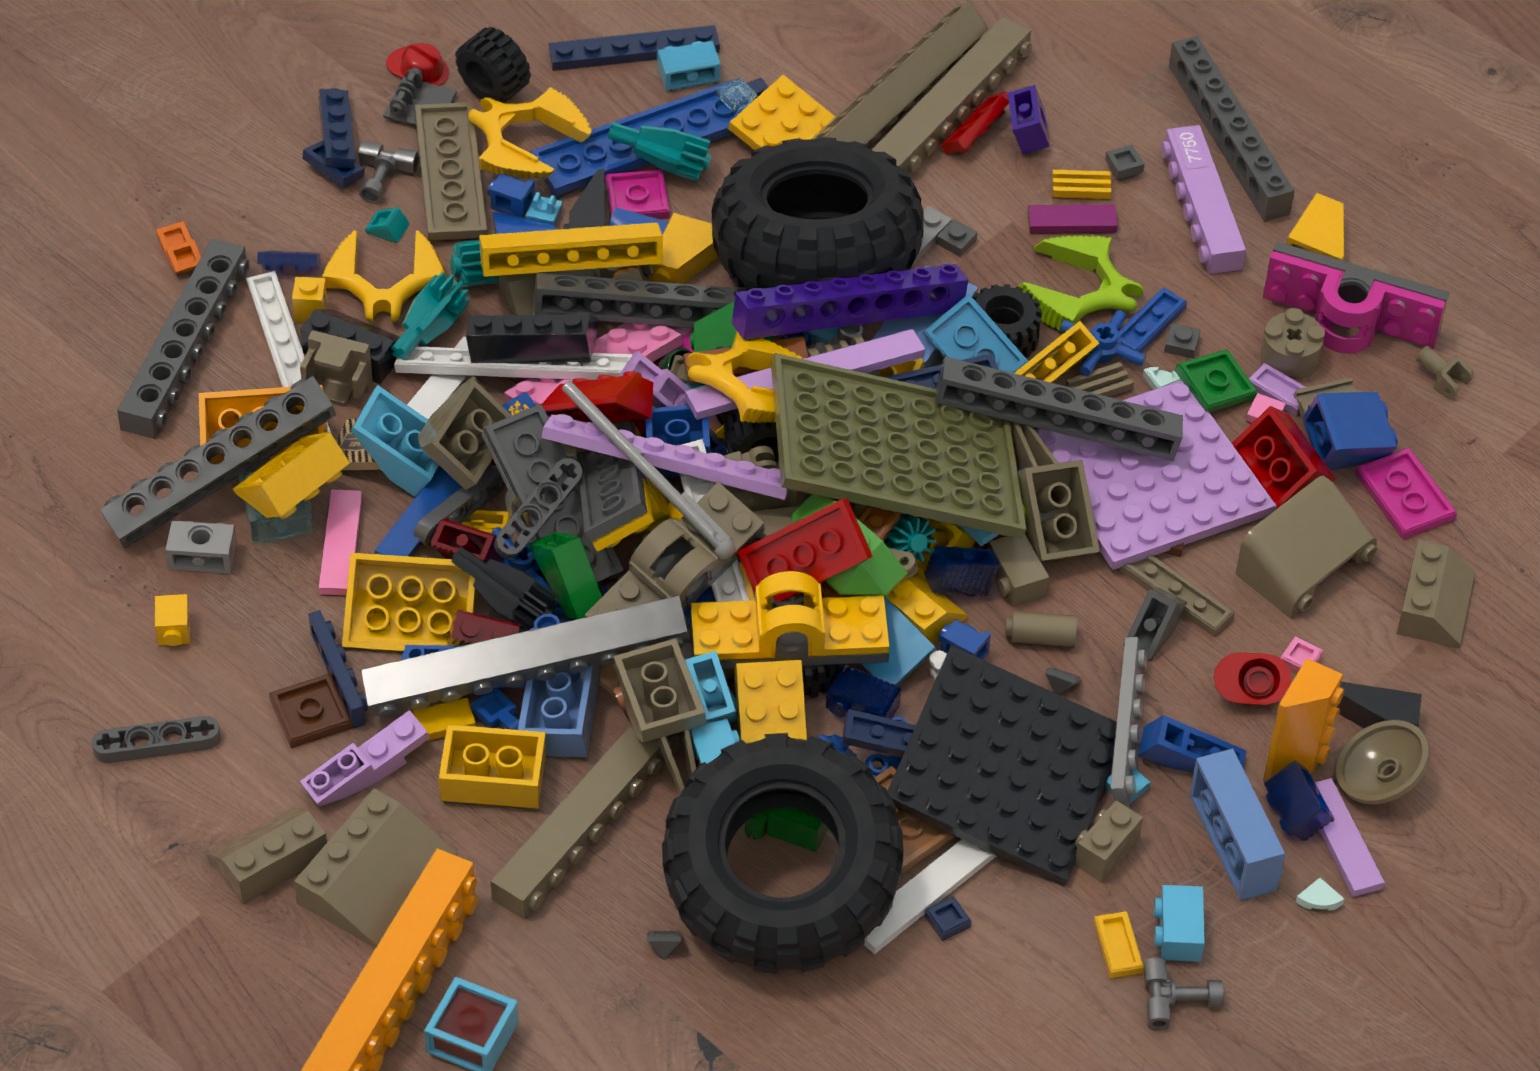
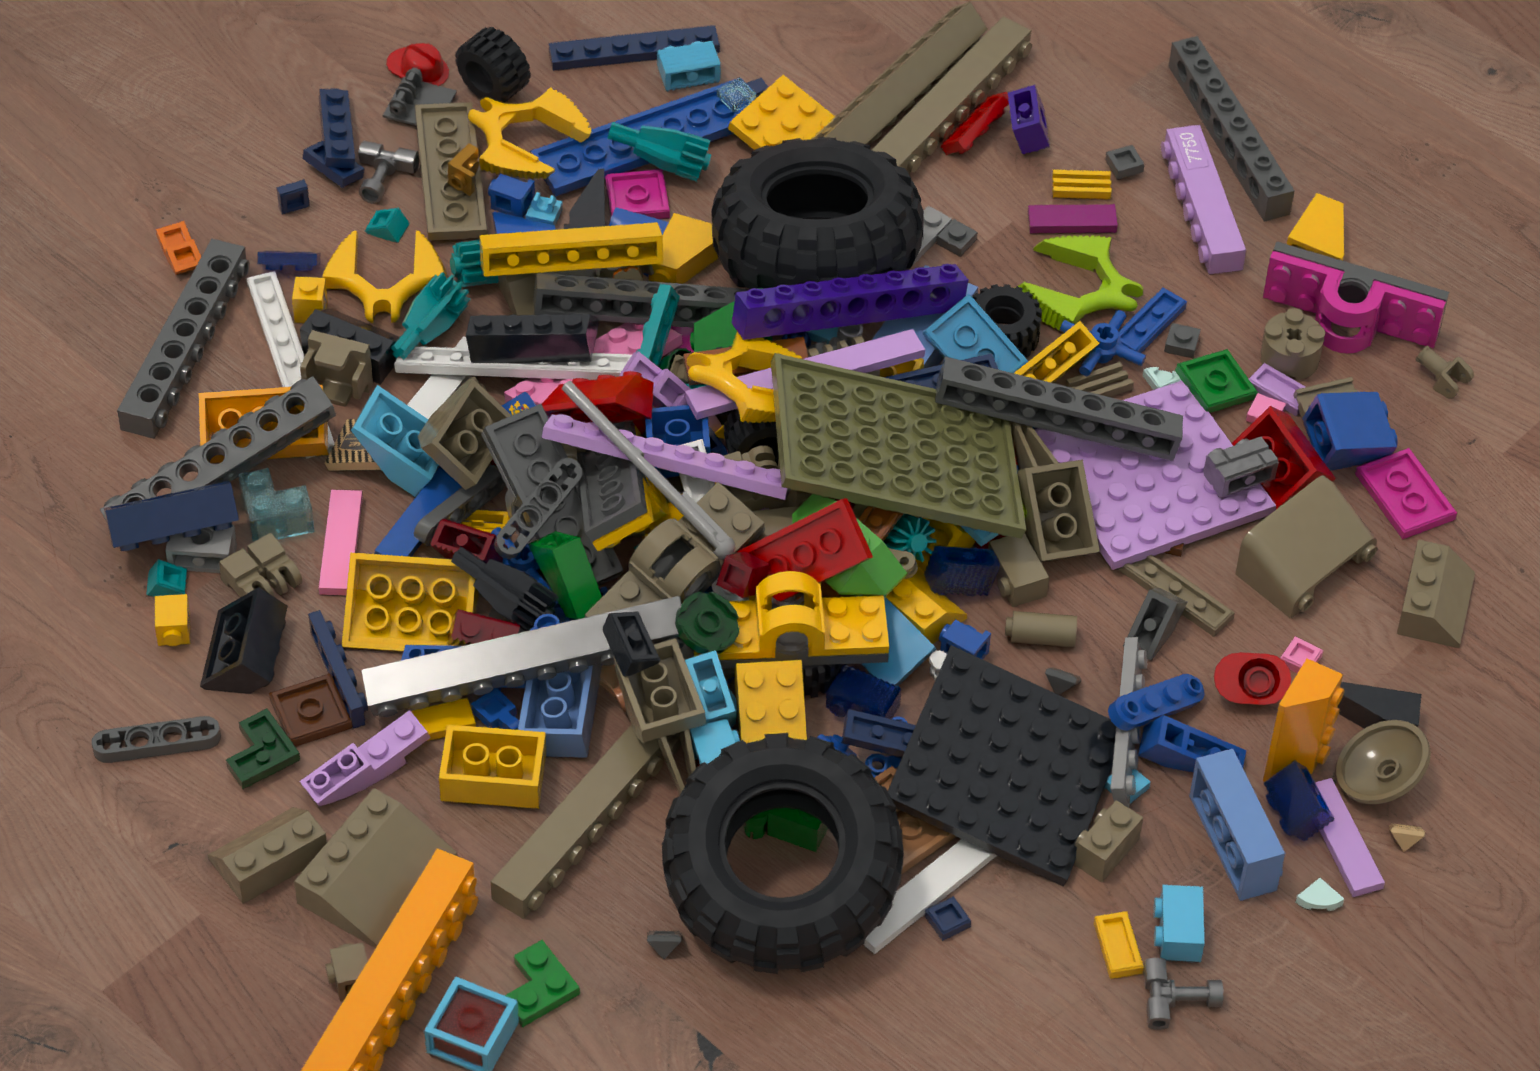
(166, 579): none -> teal slope
(171, 514): none -> dark blue brick
(245, 644): none -> black slope
(264, 559): none -> dark tan legs
(268, 753): none -> dark green plate
(293, 196): none -> dark blue tile
(293, 475): yellow slope -> none
(346, 966): none -> dark tan brick
(463, 169): none -> pearl gold bracket
(547, 986): none -> green plate
(630, 642): none -> black slope
(658, 327): none -> teal plate
(707, 622): none -> dark green tile
(742, 573): none -> dark red panel
(1156, 700): none -> blue plate
(1240, 466): none -> flat silver brick
(1406, 835): none -> tan slope

